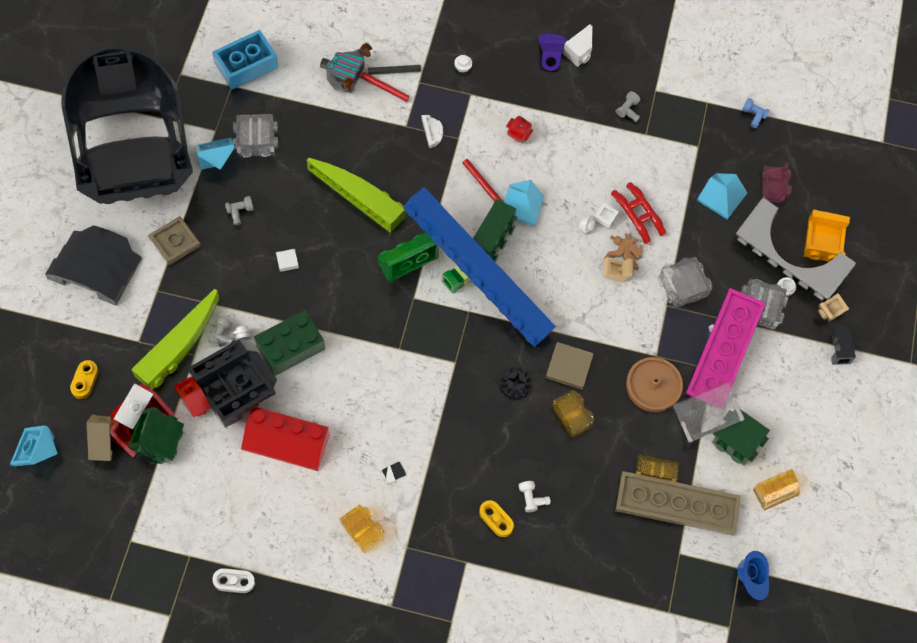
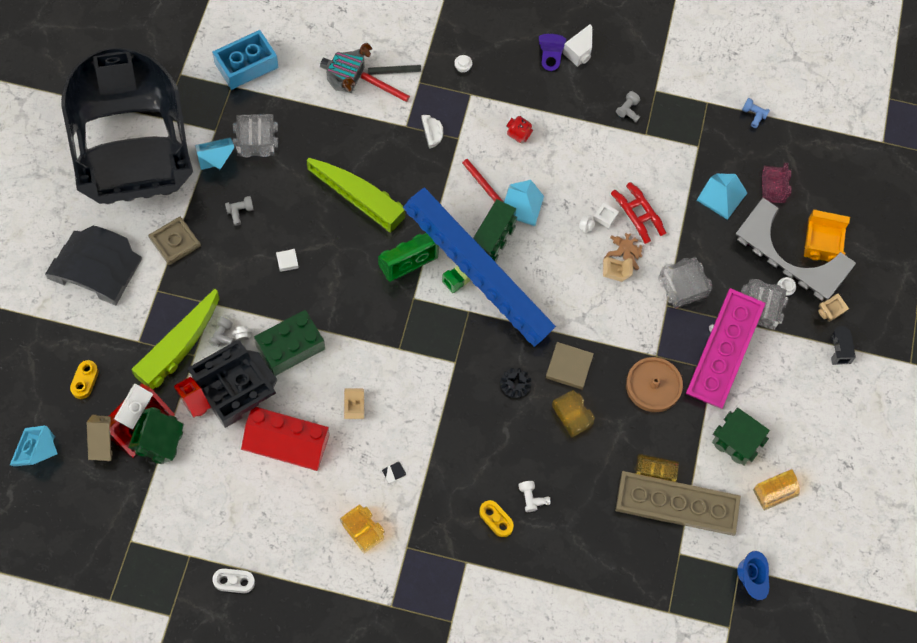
(353, 403): none -> tan bracket
(708, 412): clear slope -> none

